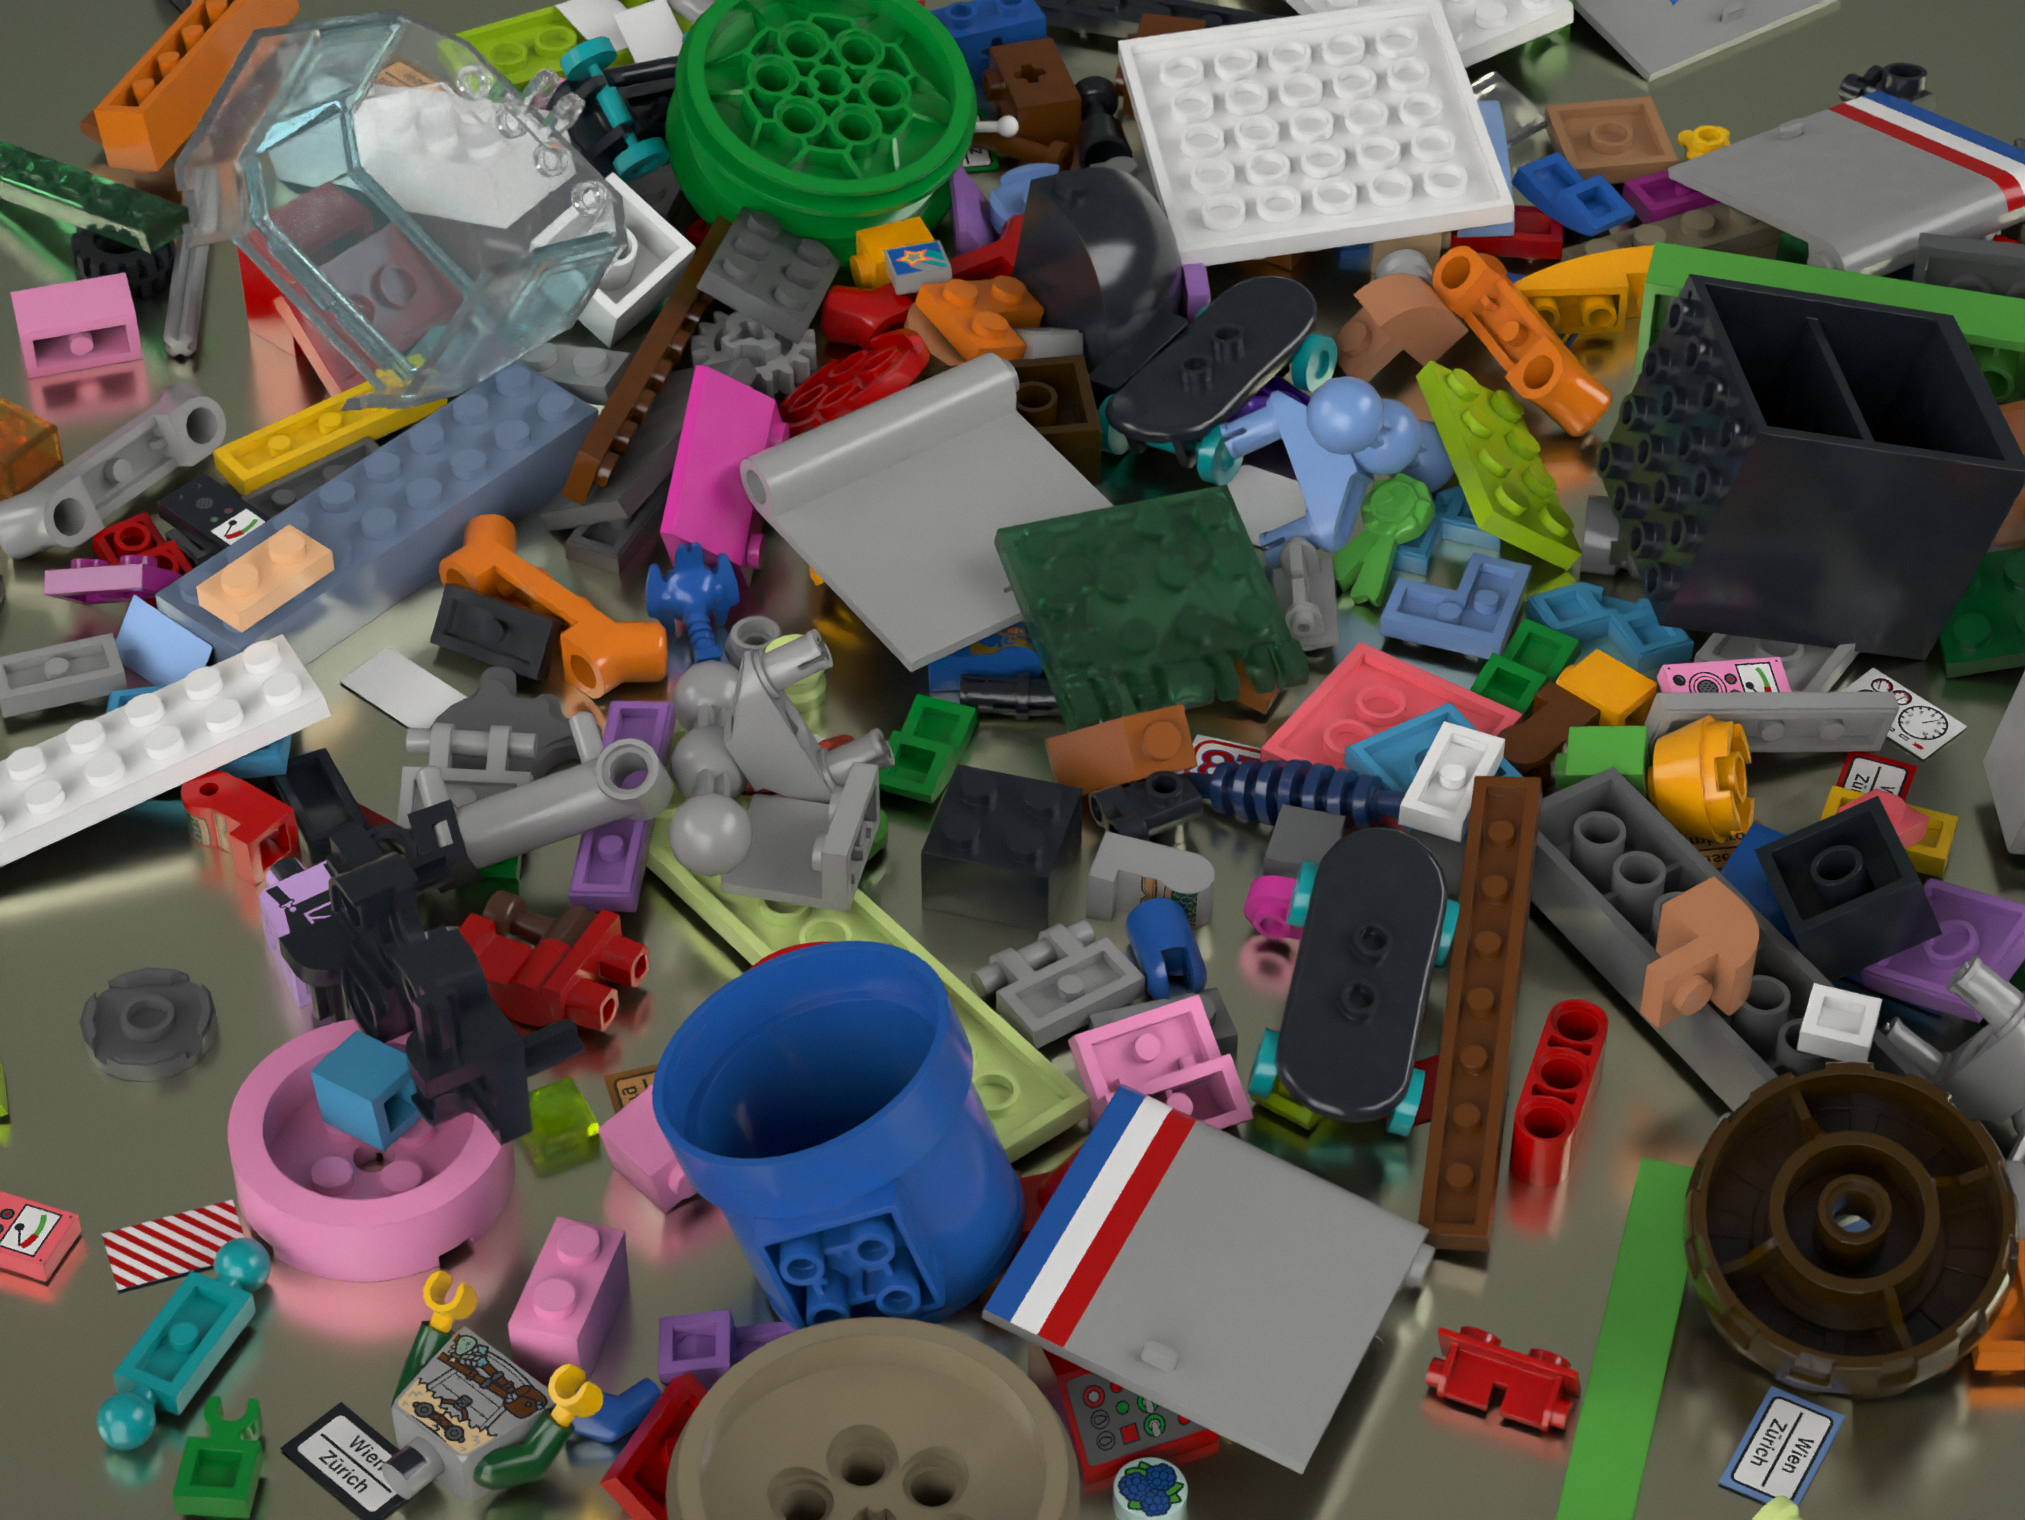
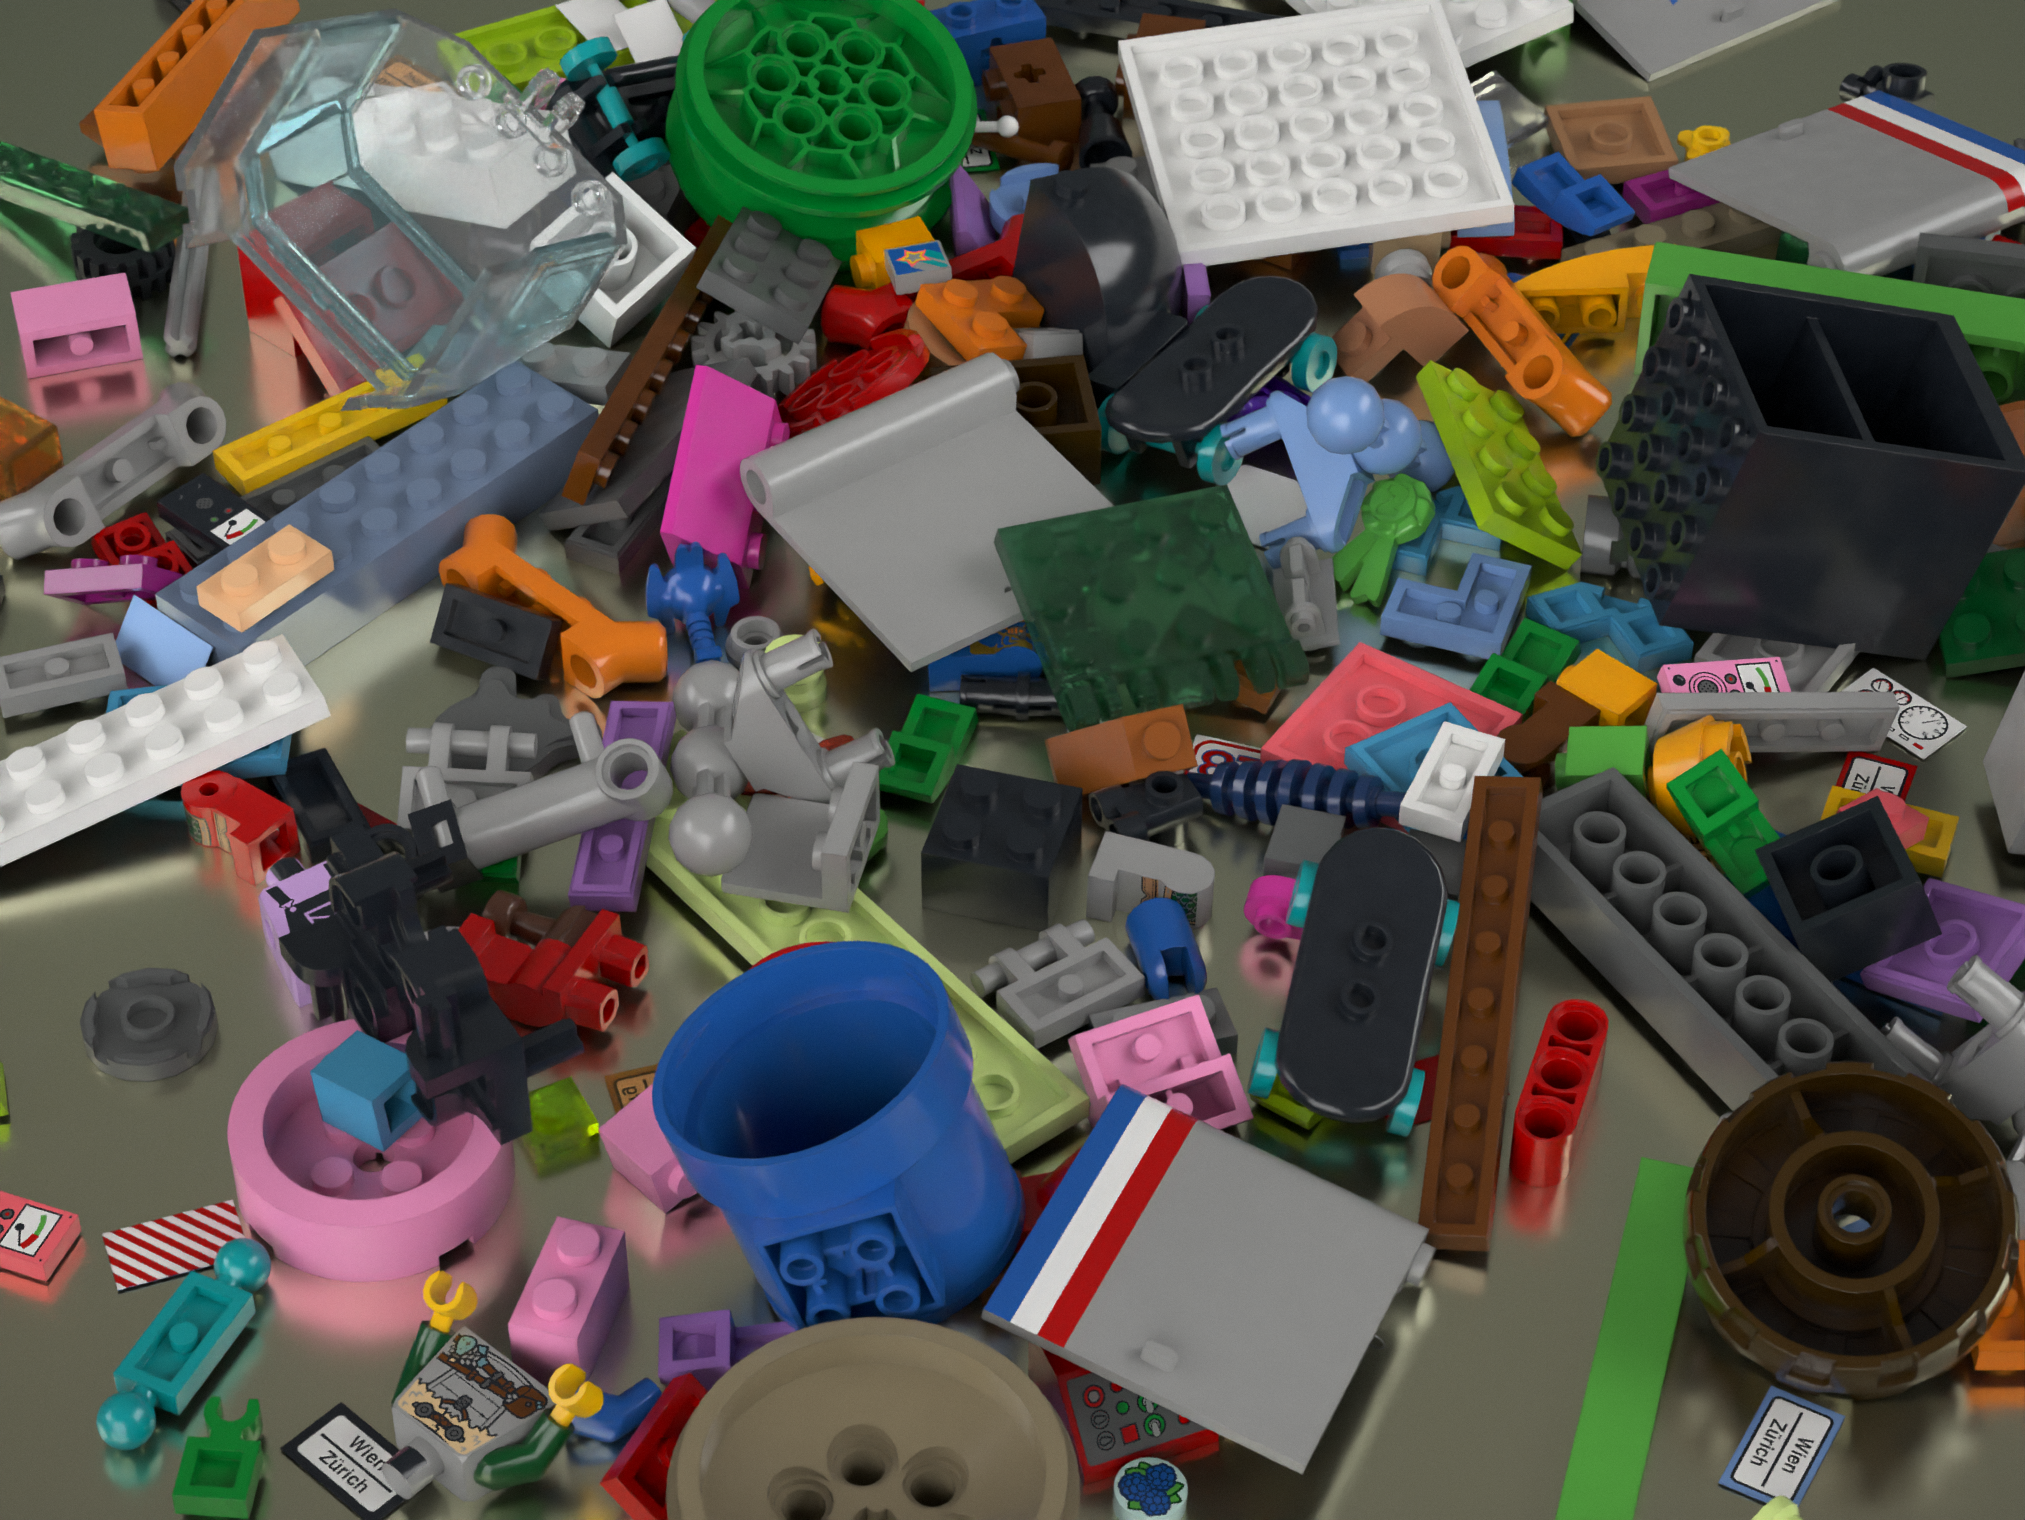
(402, 689): white sticker -> none
(1531, 1381): red hinge -> none
(1705, 954): nougat brick -> none
(1725, 820): none -> green slope
(1839, 1024): white plate -> none

